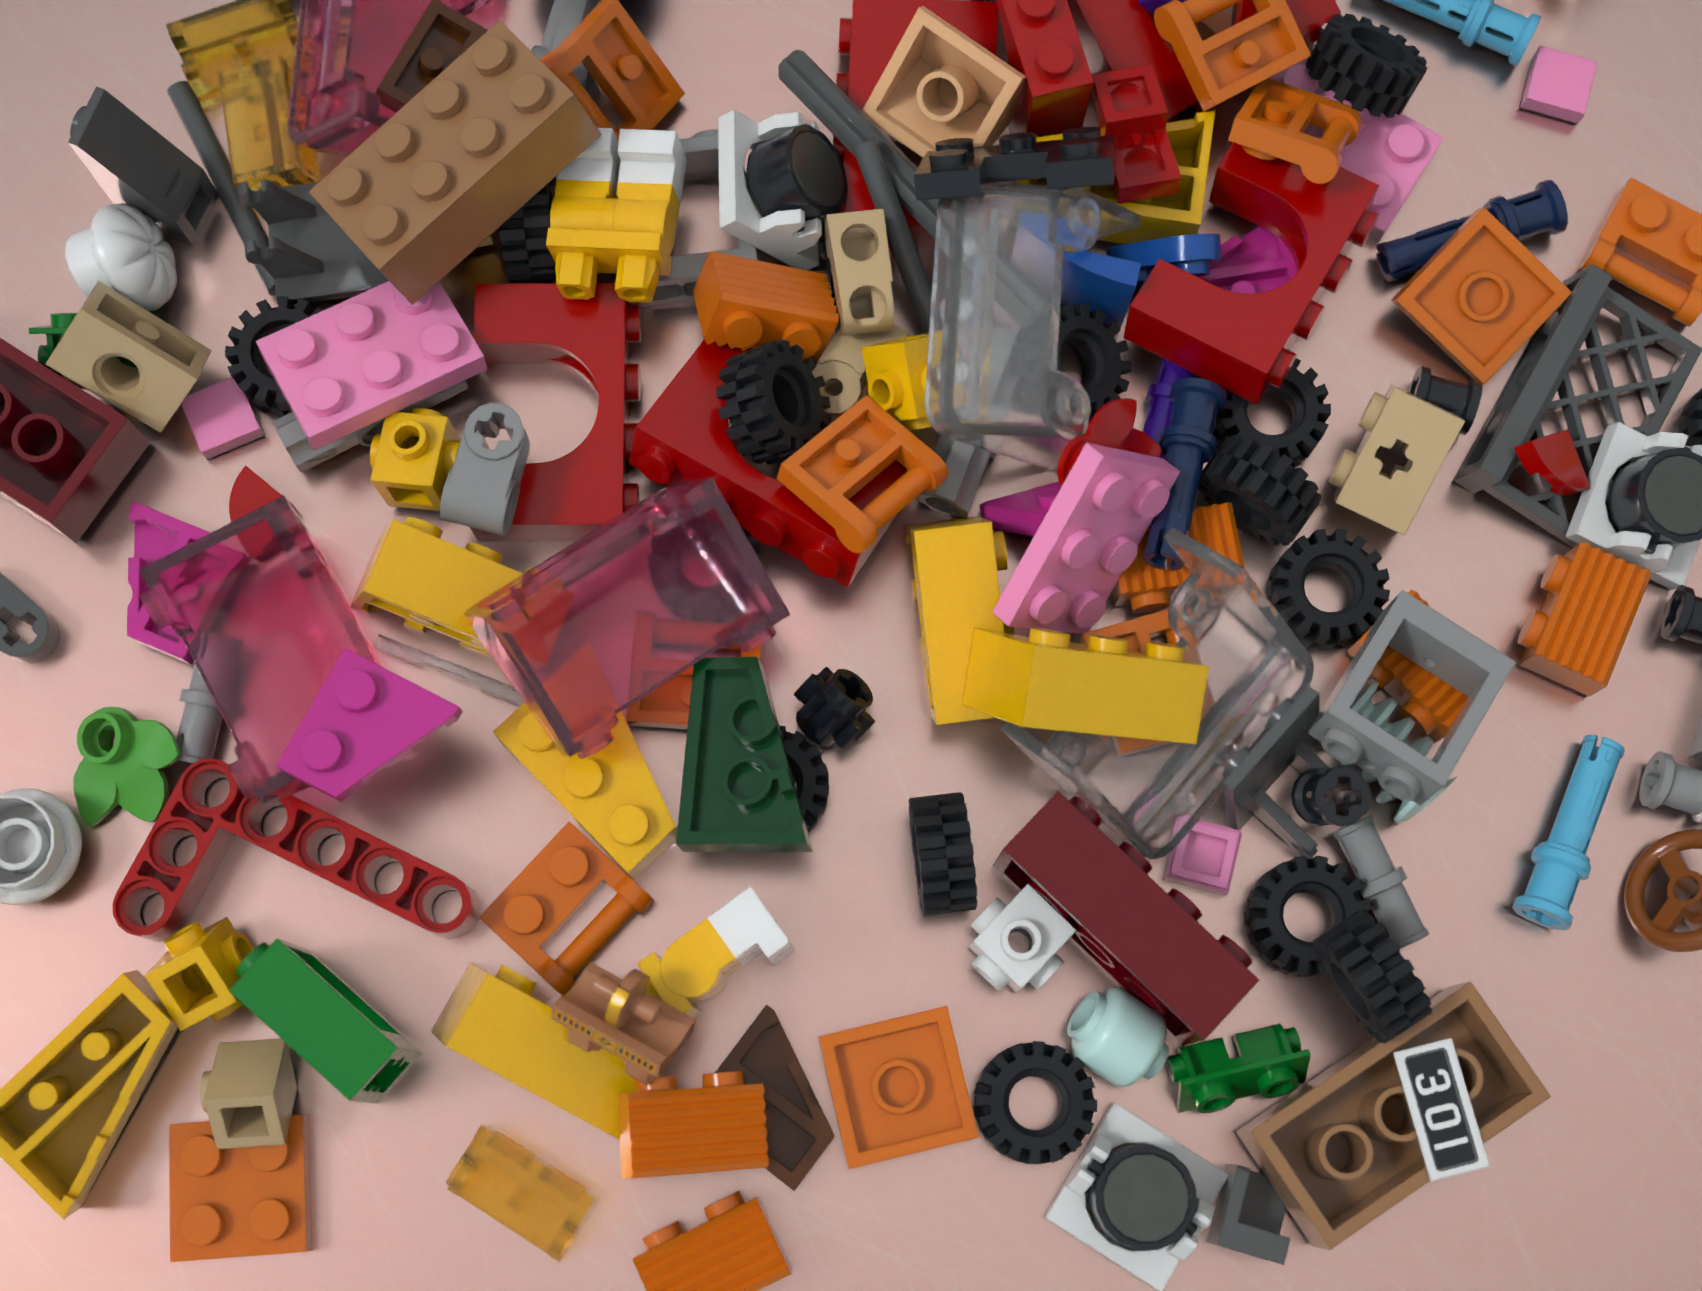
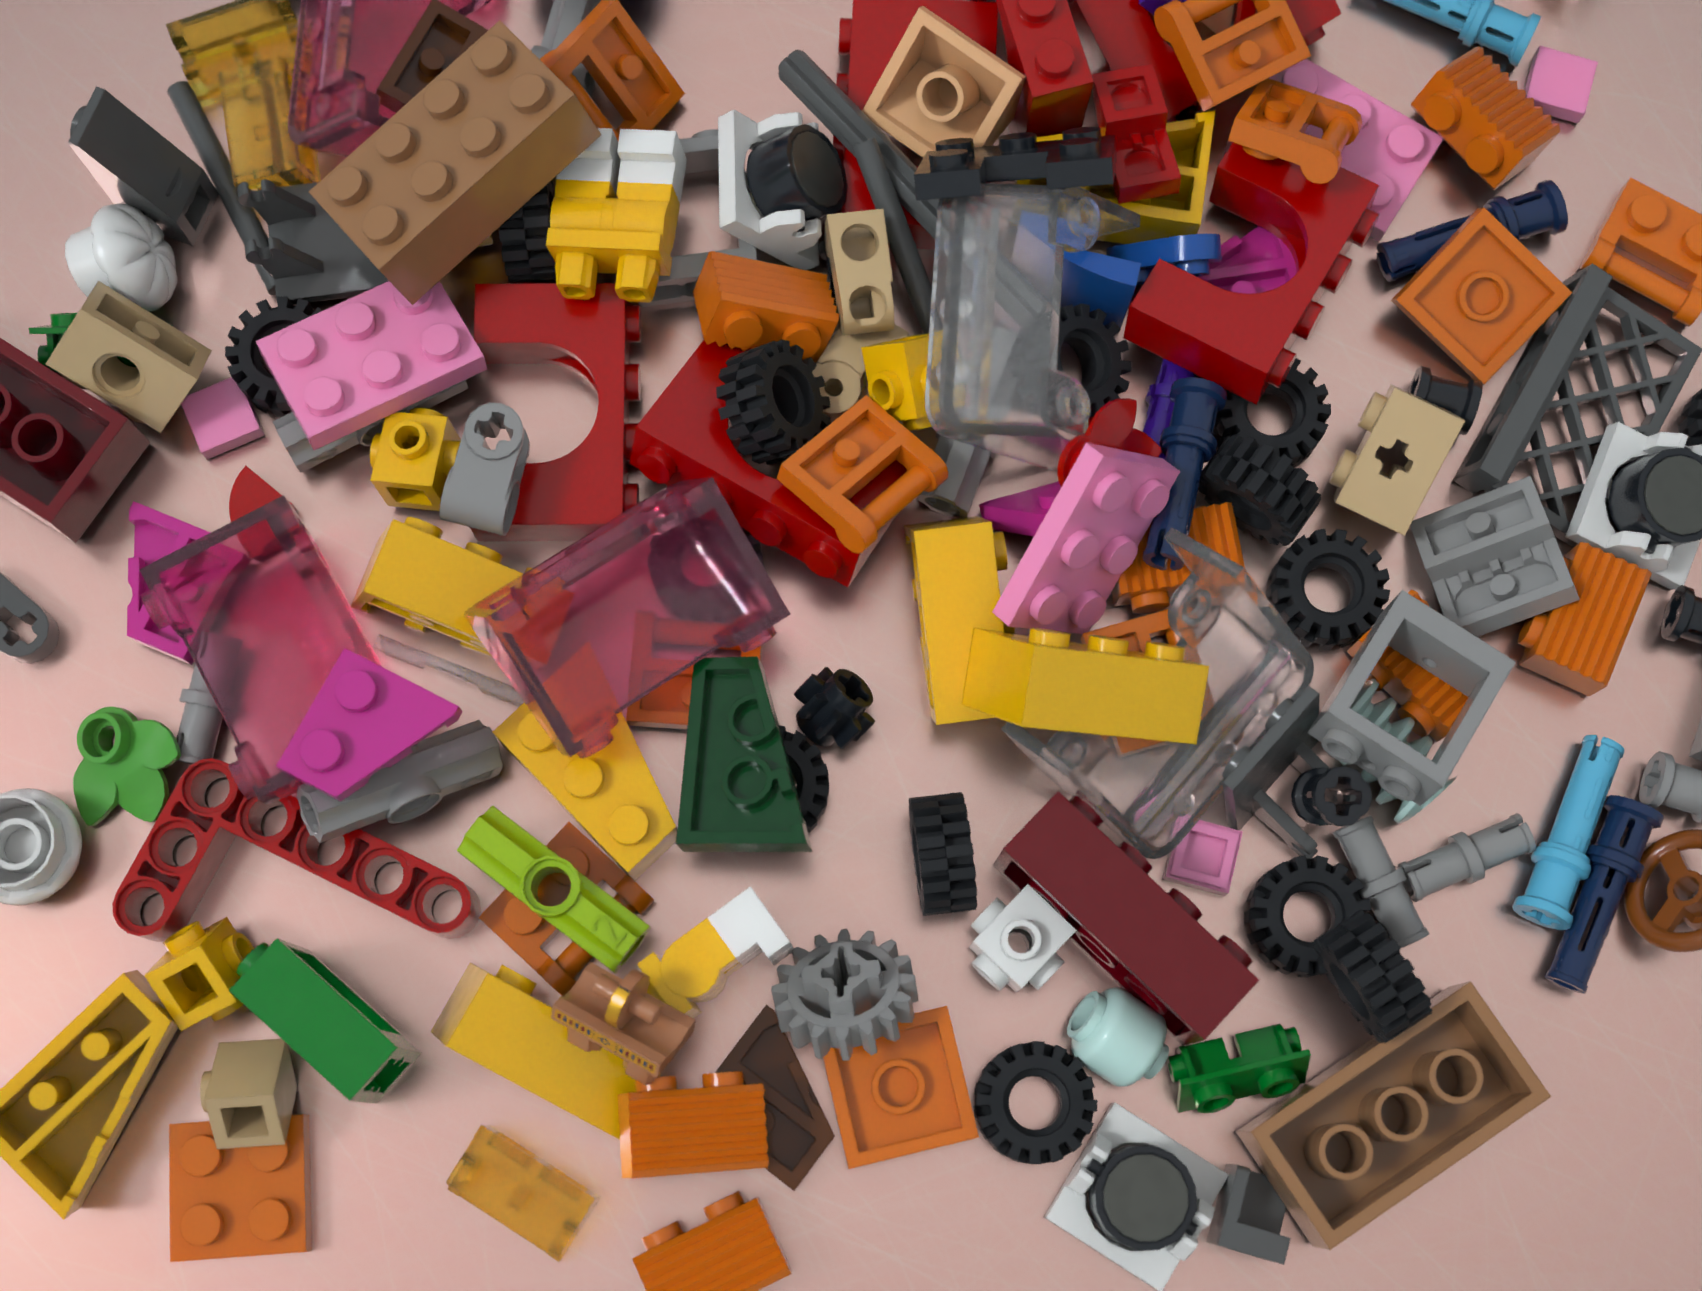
(410, 786): none -> light grey piece
(521, 863): none -> lime piece
(845, 994): none -> light grey gear
(1366, 65): black tyre -> none
(1441, 1109): sticker -> none
(1467, 857): none -> light grey pin
(1485, 117): none -> orange brick
(1494, 559): none -> light grey slope
(1555, 461): red tile -> none
(1622, 864): none -> dark blue pin

